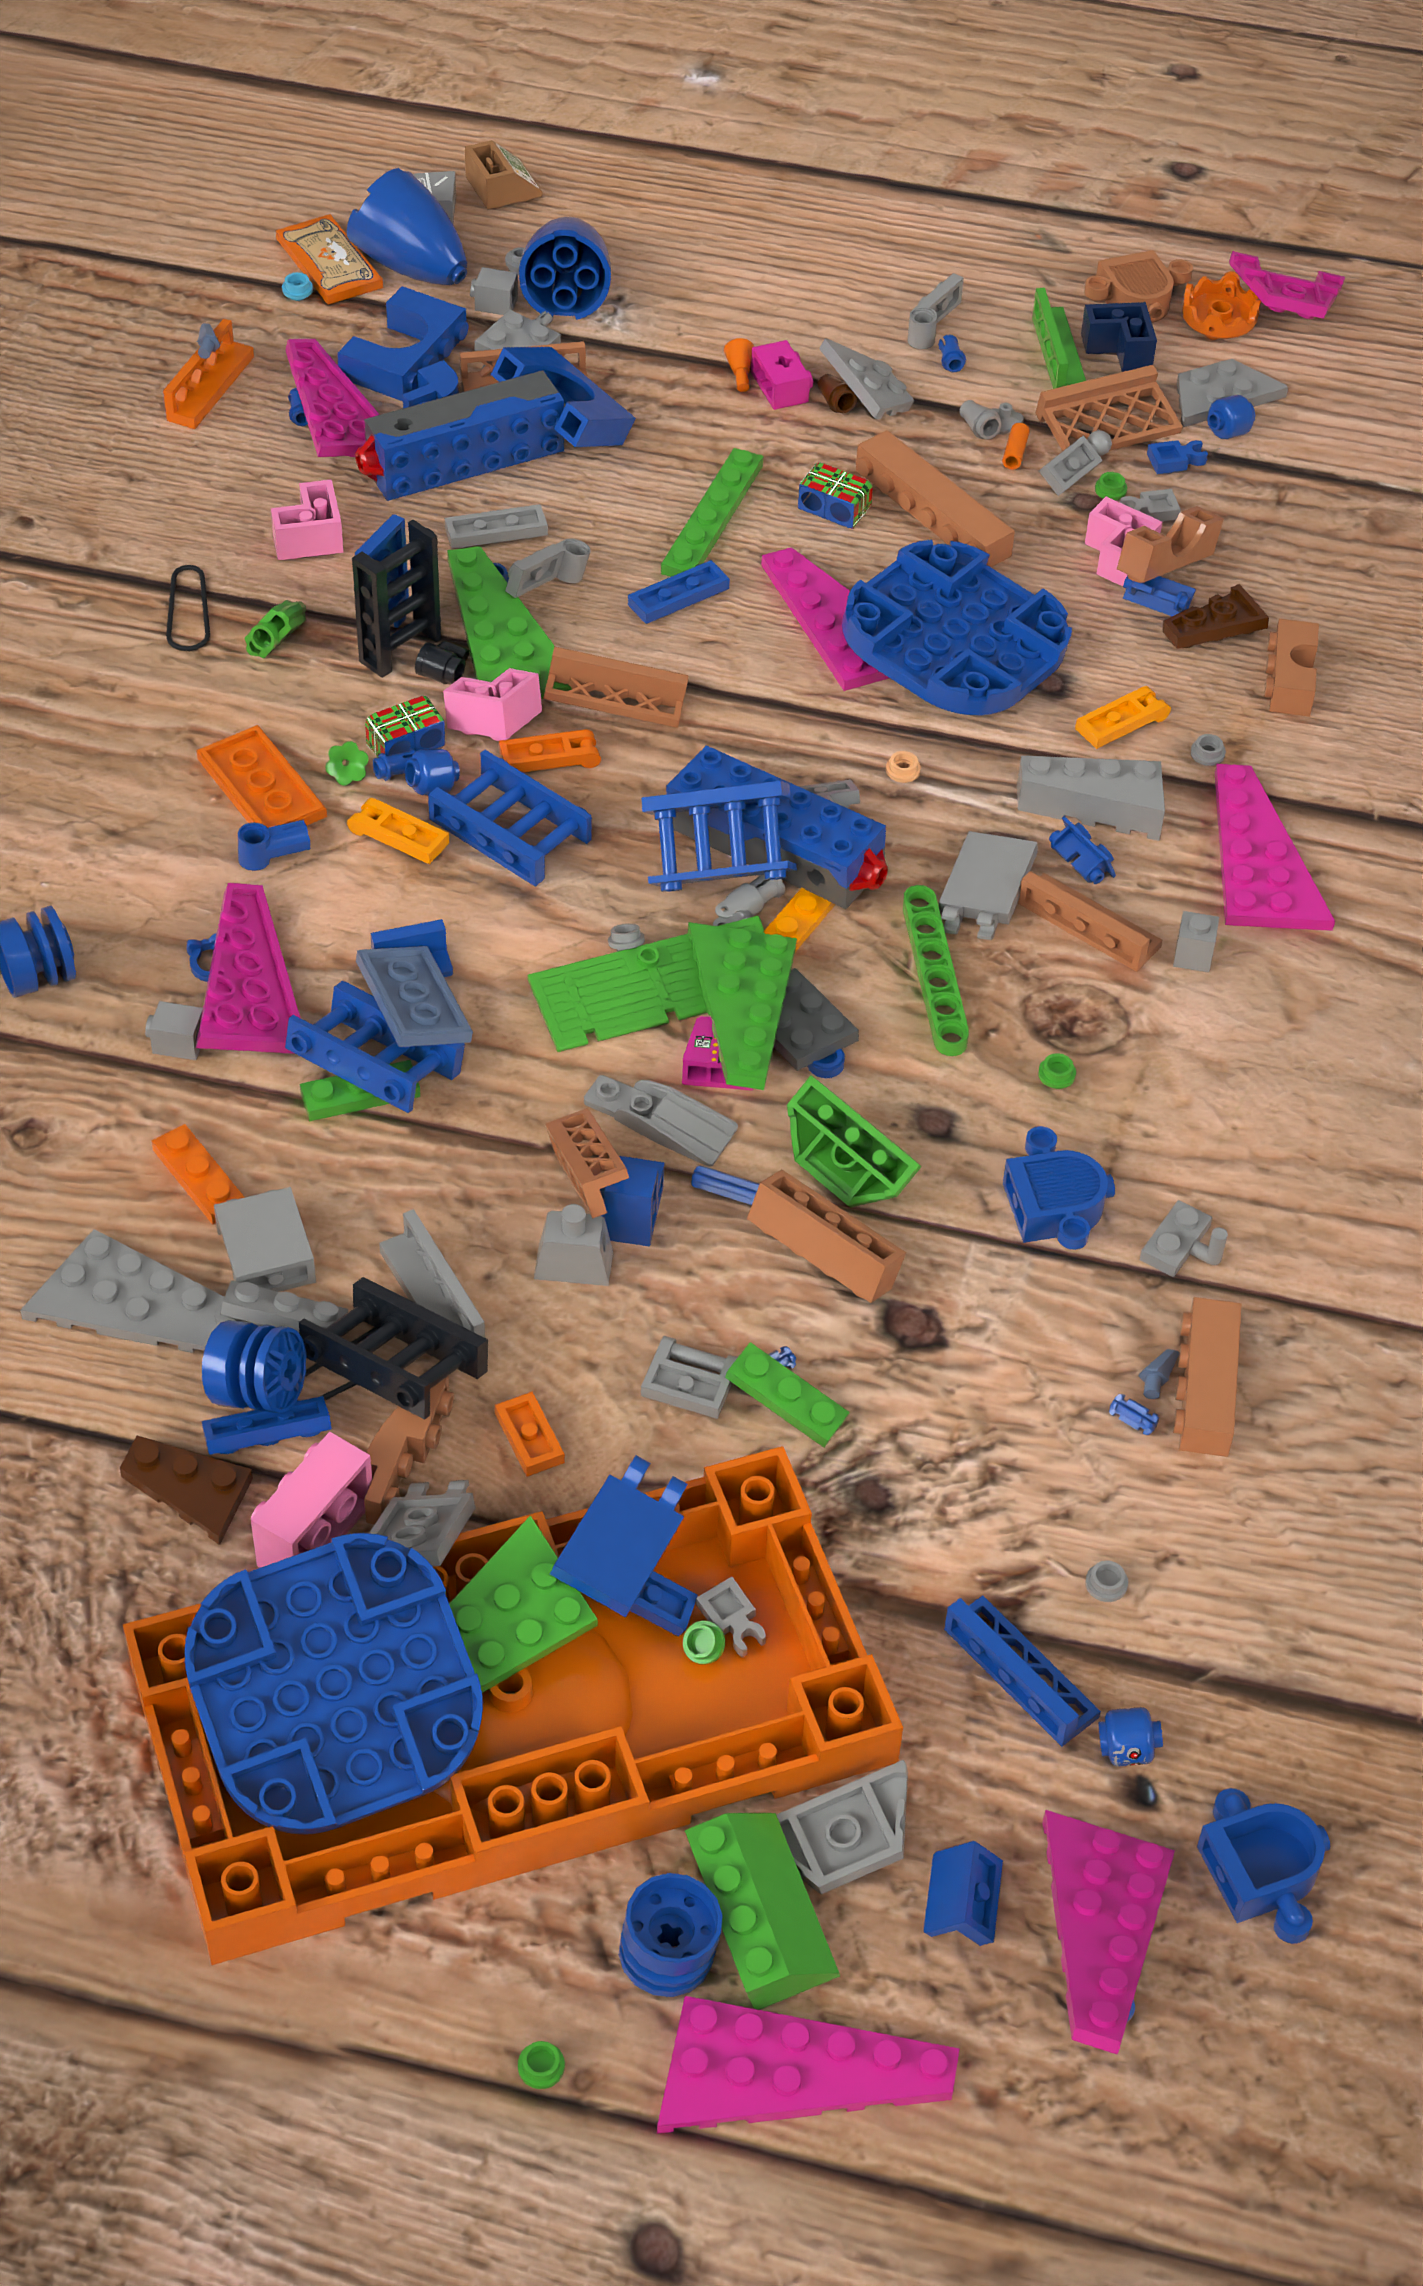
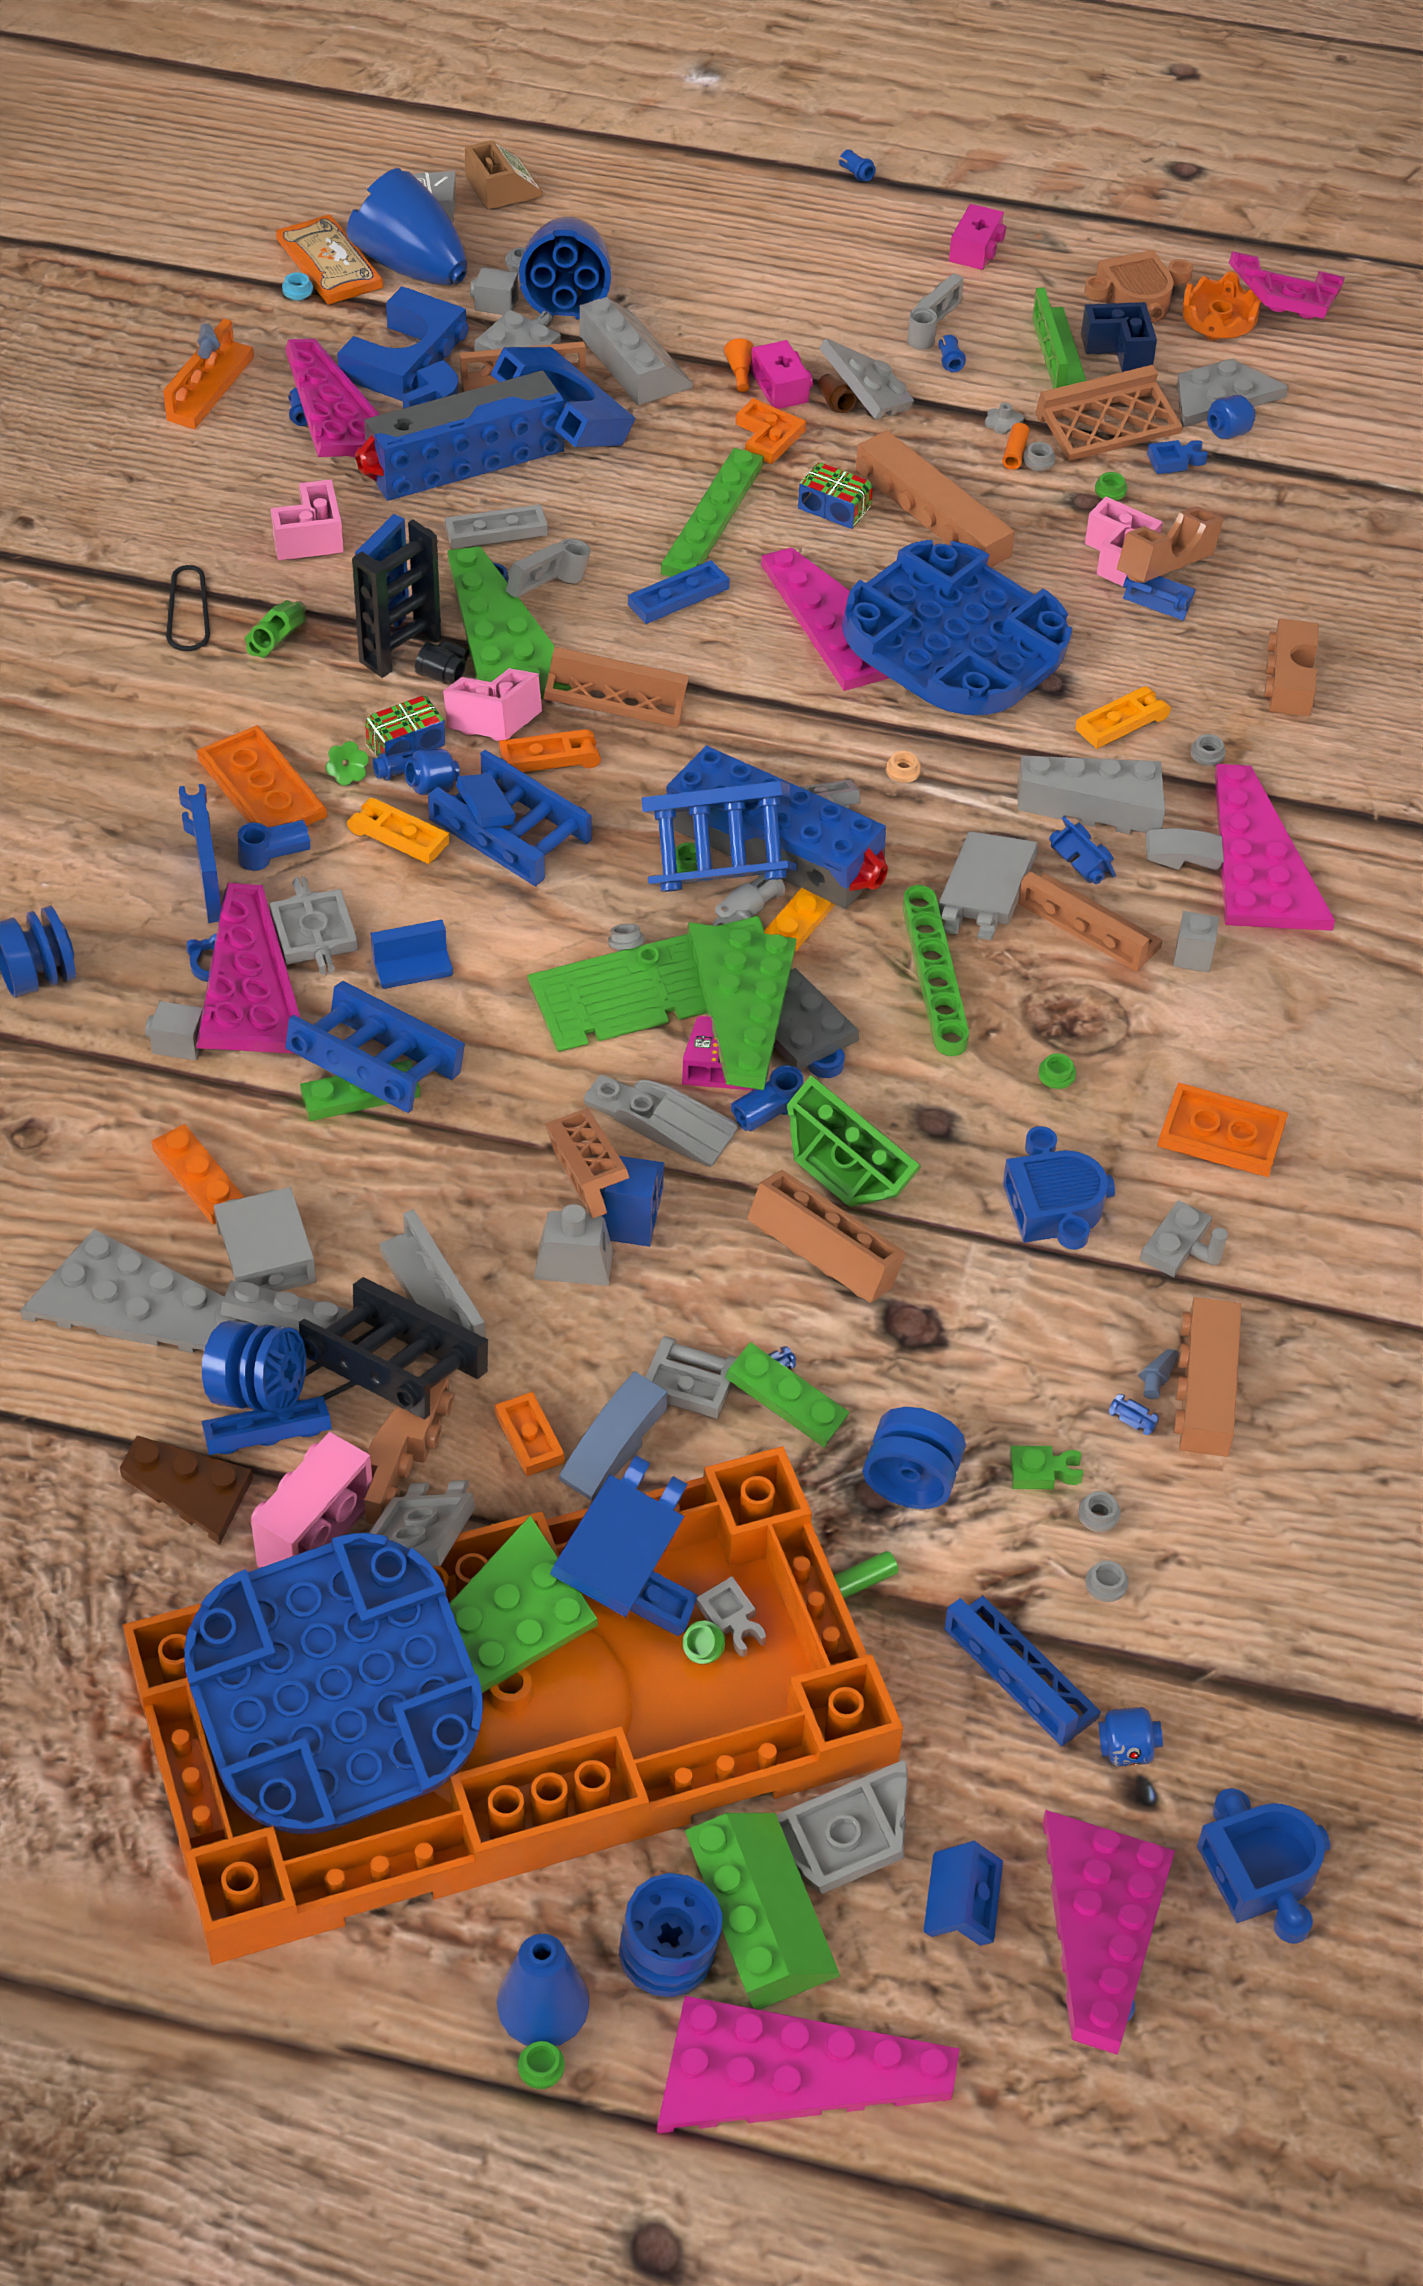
(200, 829): none -> blue tile
(313, 926): none -> light grey plate
(413, 996): sand blue tile -> none
(485, 800): none -> blue tile
(542, 1994): none -> blue cone
(614, 1435): none -> sand blue slope
(630, 352): none -> light grey slope
(686, 857): none -> bright green plate
(724, 1184): blue axle -> none
(763, 1105): none -> blue piece
(772, 428): none -> orange plate
(862, 168): none -> blue pin
(866, 1574): none -> bright green axle
(914, 1458): none -> blue wheel
(977, 236): none -> dark pink brick
(982, 420): light grey cone -> none
(1037, 1467): none -> bright green plate
(1039, 456): none -> light grey plate
(1076, 461): light grey plate -> none
(1099, 1502): none -> light grey plate
(1157, 504): light grey plate -> none
(1175, 846): none -> light grey slope
(1217, 620): reddish brown wing -> none
(1223, 1129): none -> orange plate

